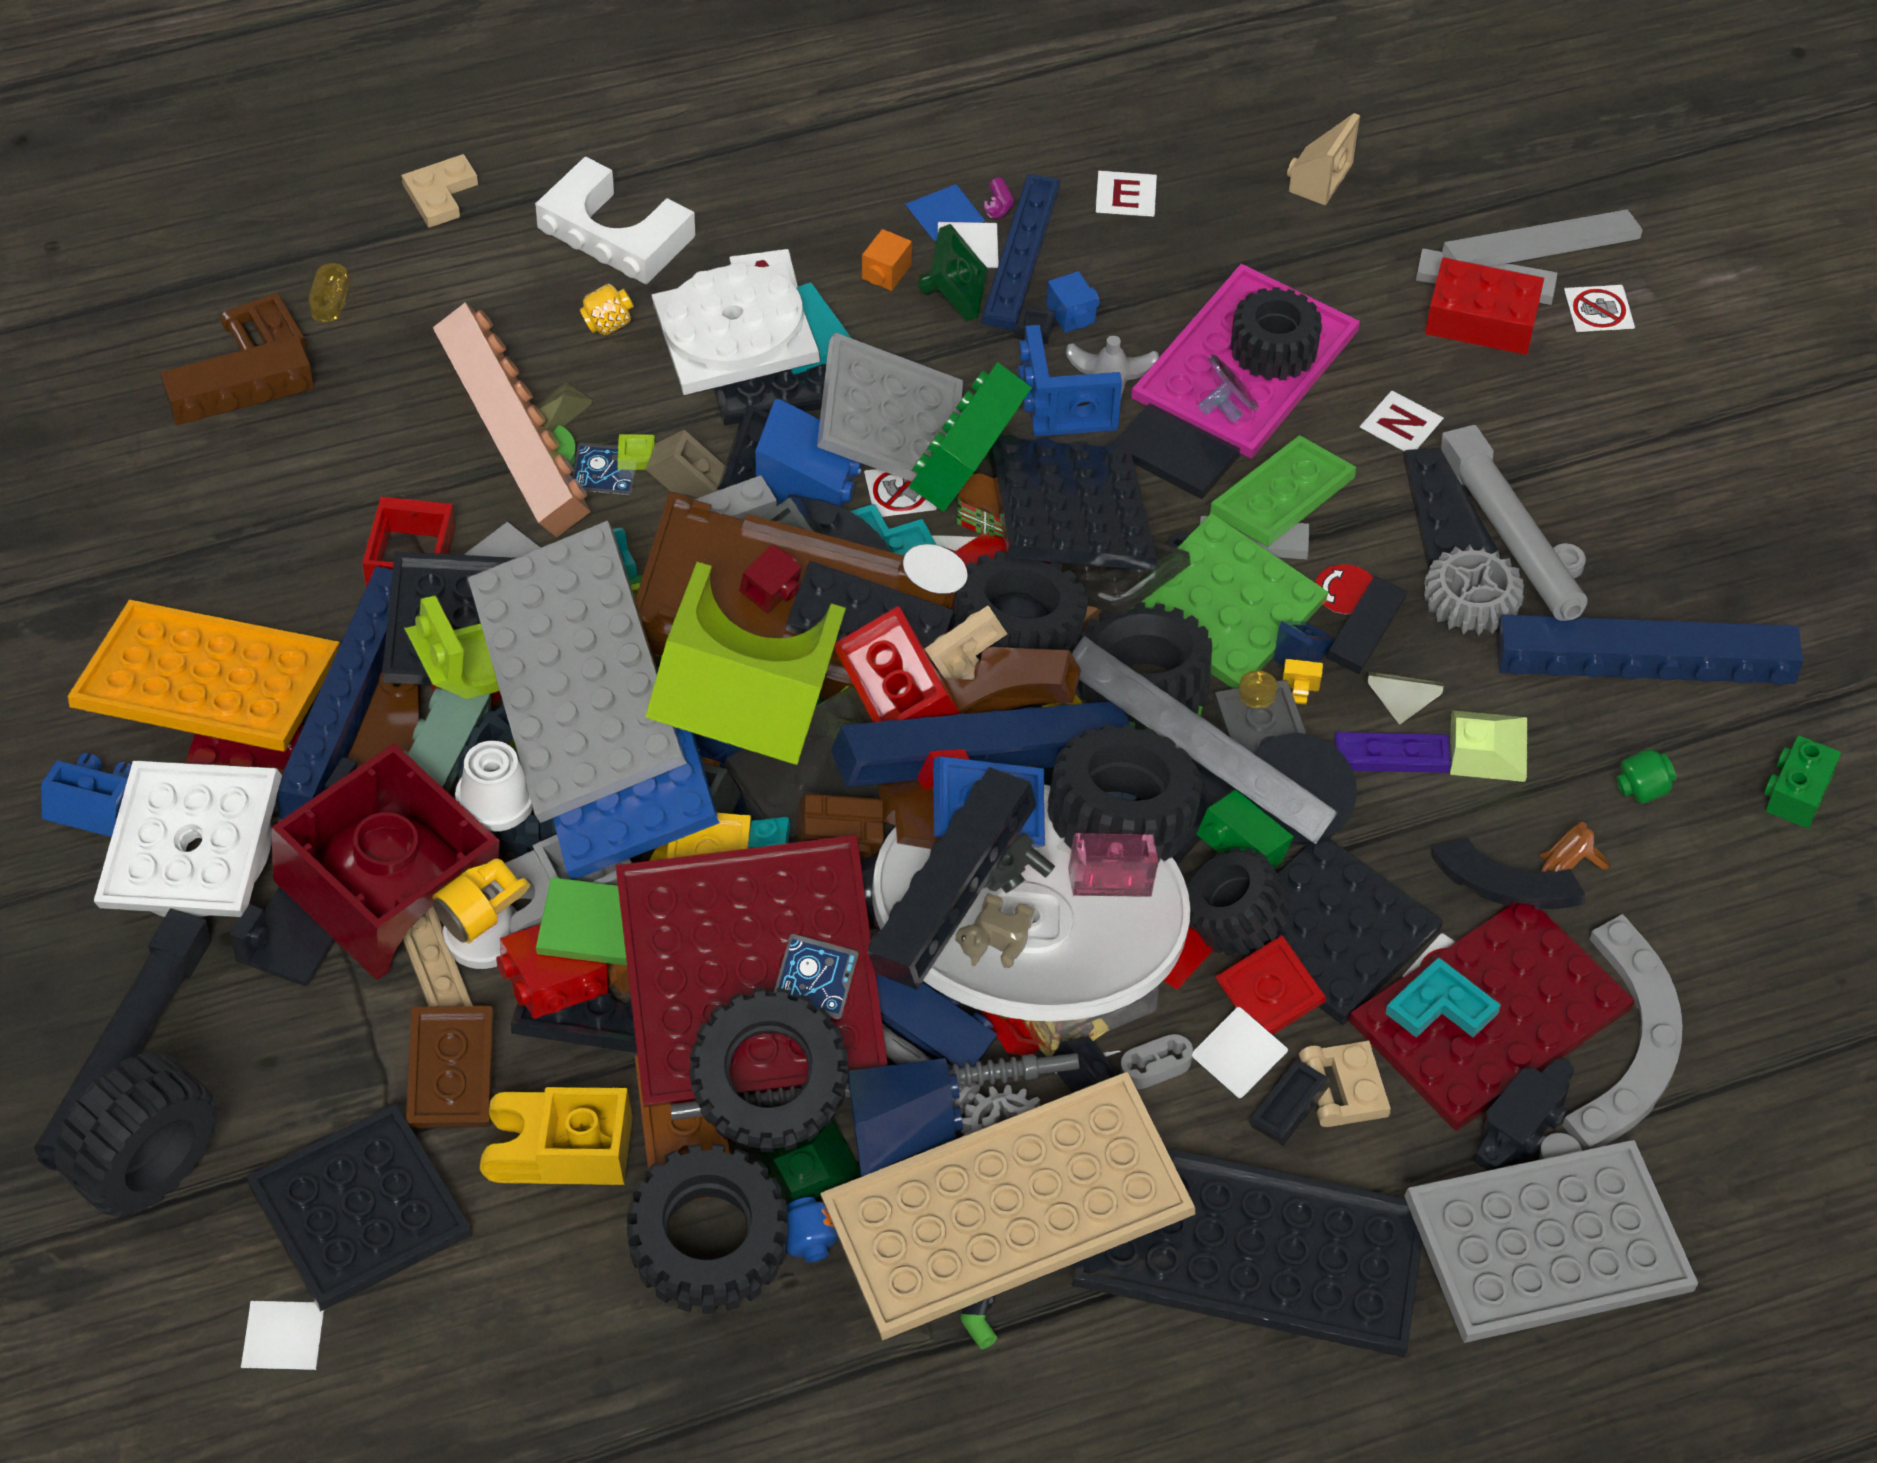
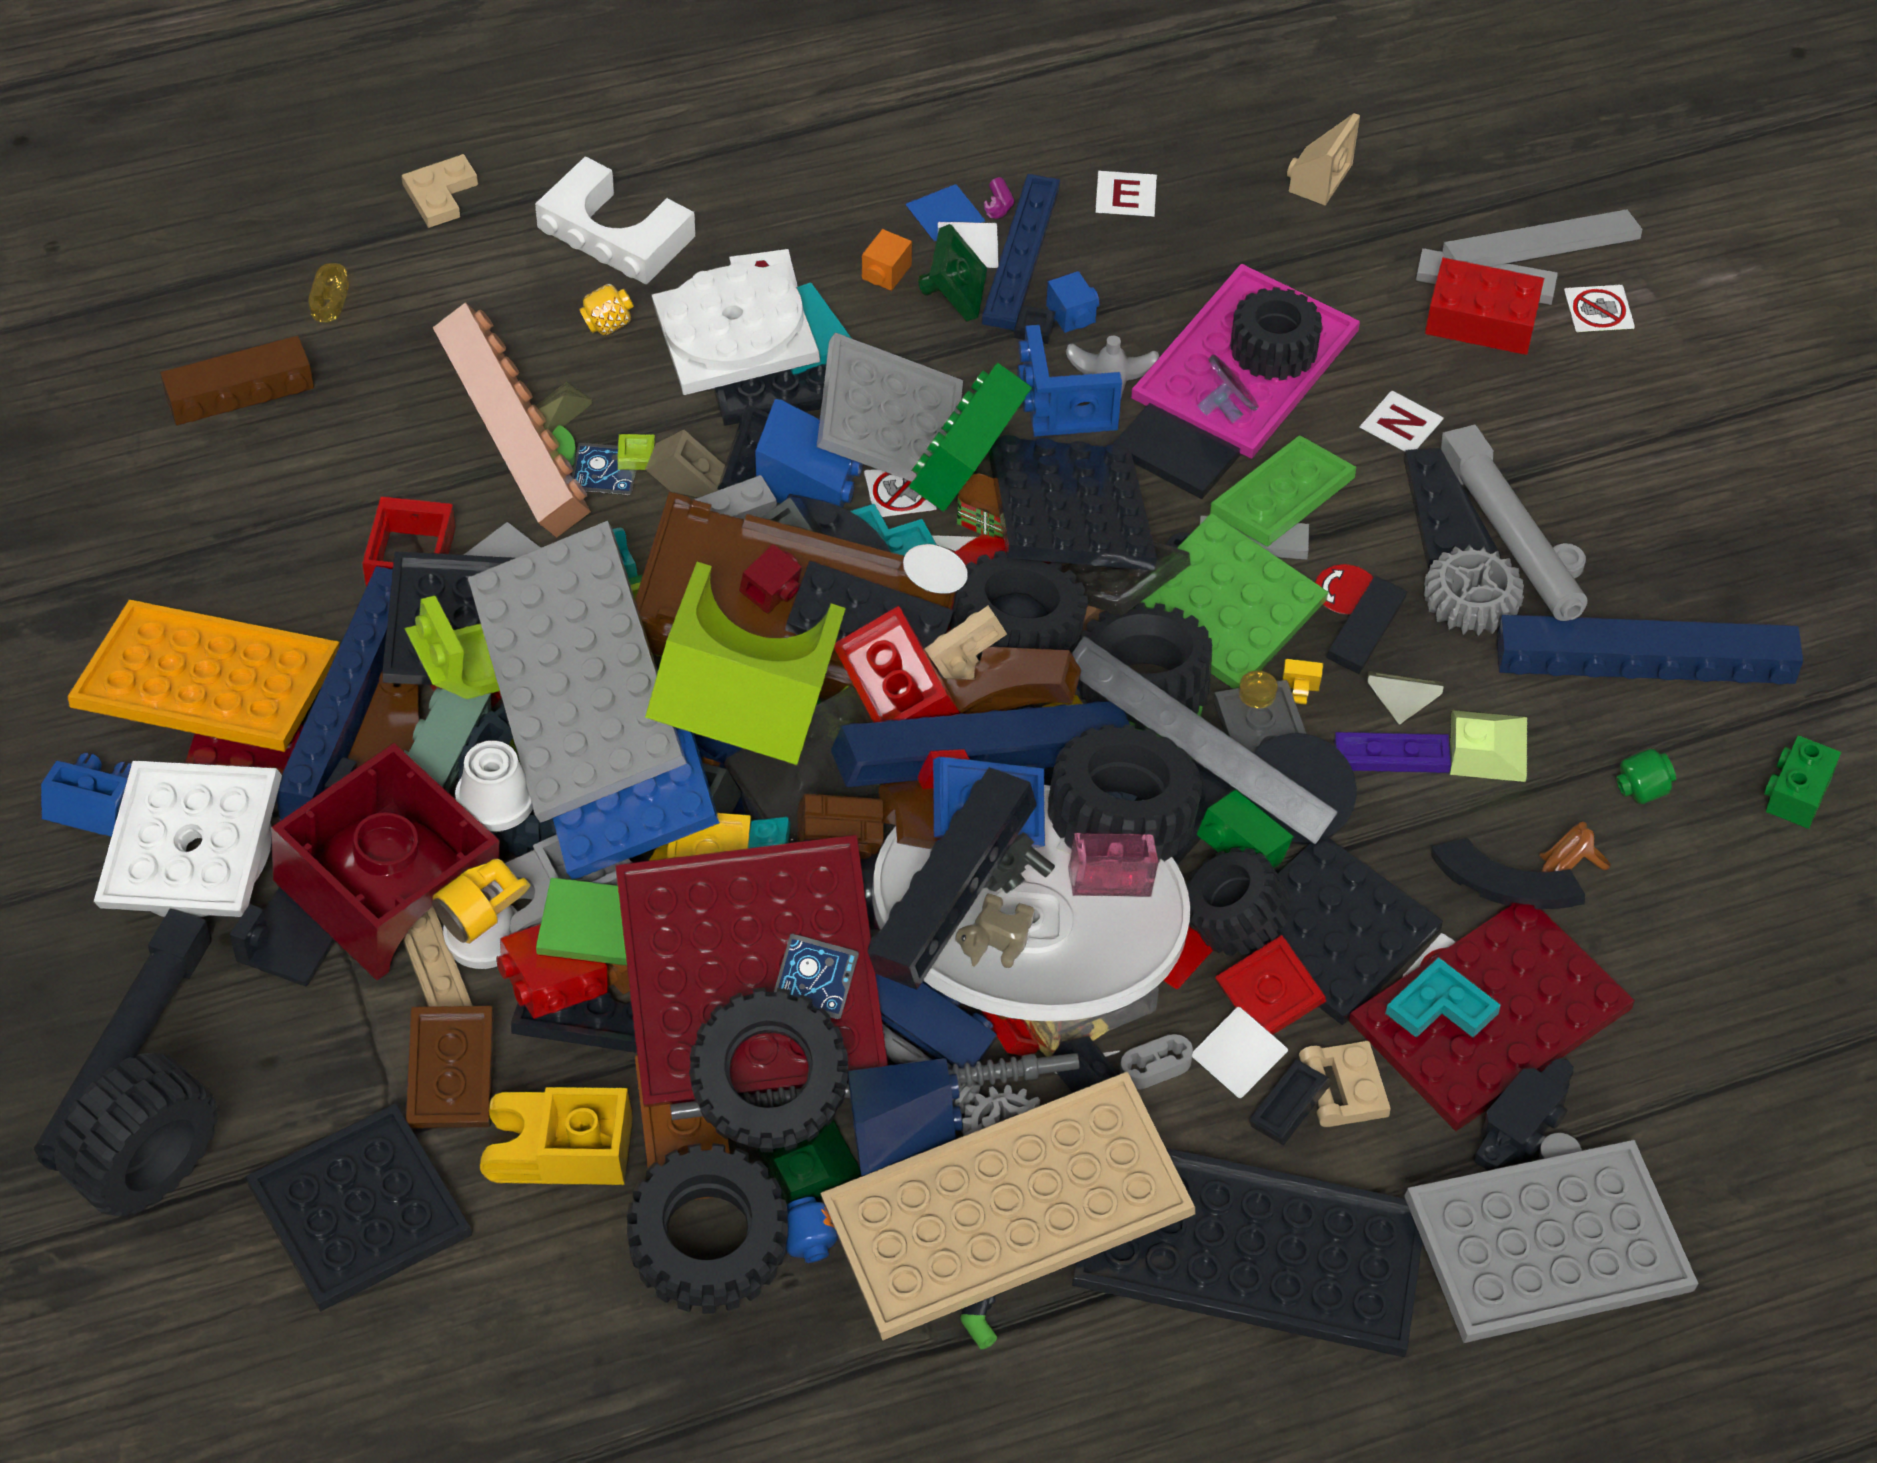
(267, 316): reddish brown plate -> none
(282, 1335): white sticker -> none
(1301, 642): dark blue slope -> none
(1658, 1039): light grey plate -> none

